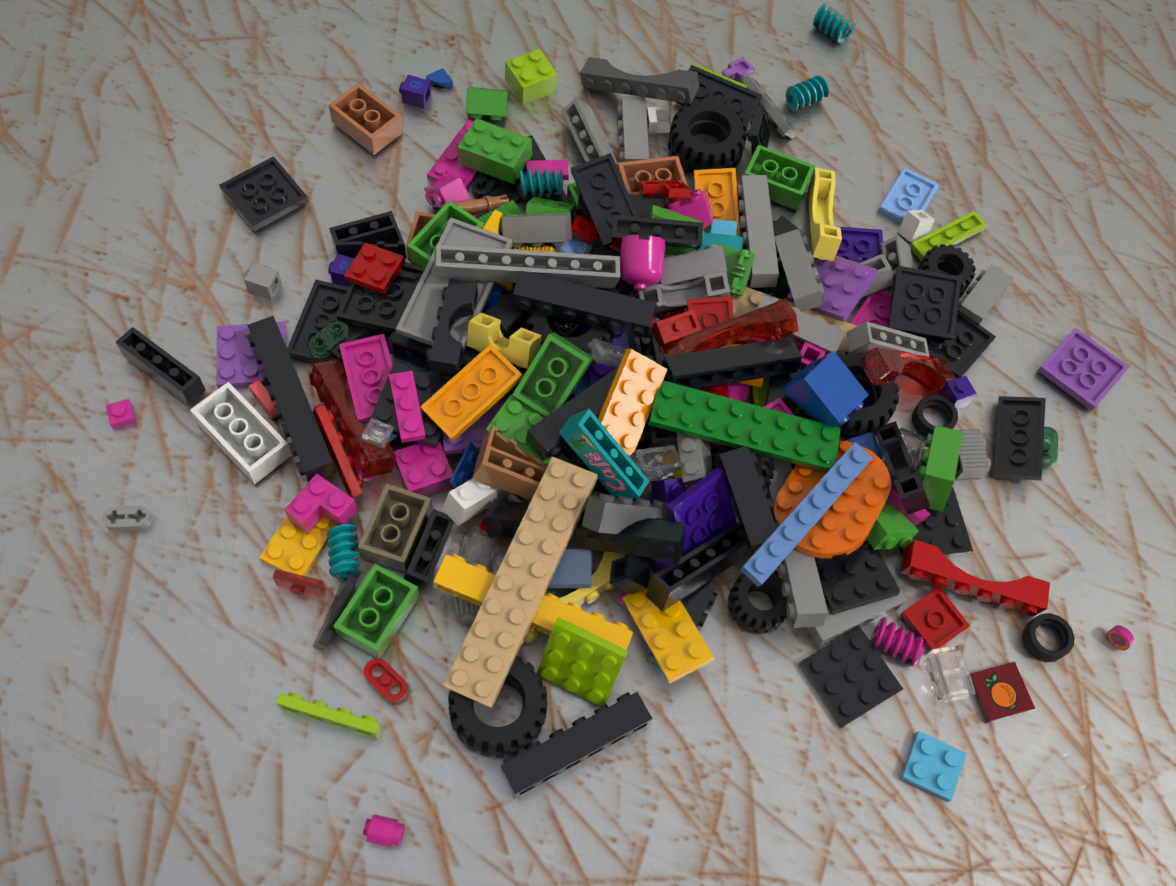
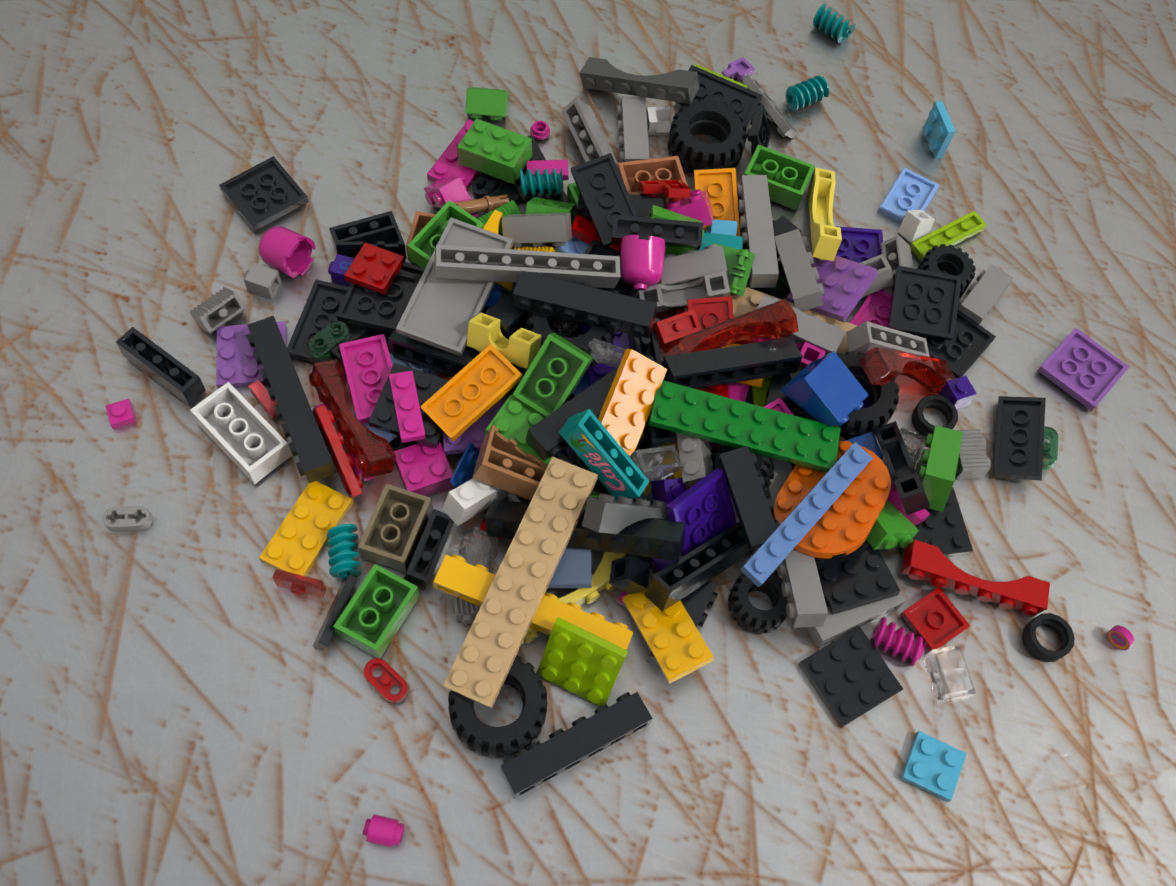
(217, 310): none -> light grey brick
(286, 251): none -> dark pink cylinder
(318, 500): dark pink brick -> none
(318, 711): lime plate -> none
(366, 118): nougat brick -> none
(377, 433): clear plate -> none
(415, 91): dark purple brick -> none
(440, 78): blue tile -> none
(459, 301): black arch -> none
(531, 76): lime brick -> none
(540, 130): none -> dark pink plate
(938, 130): none -> medium azure plate
(1001, 692): dark red tile -> none

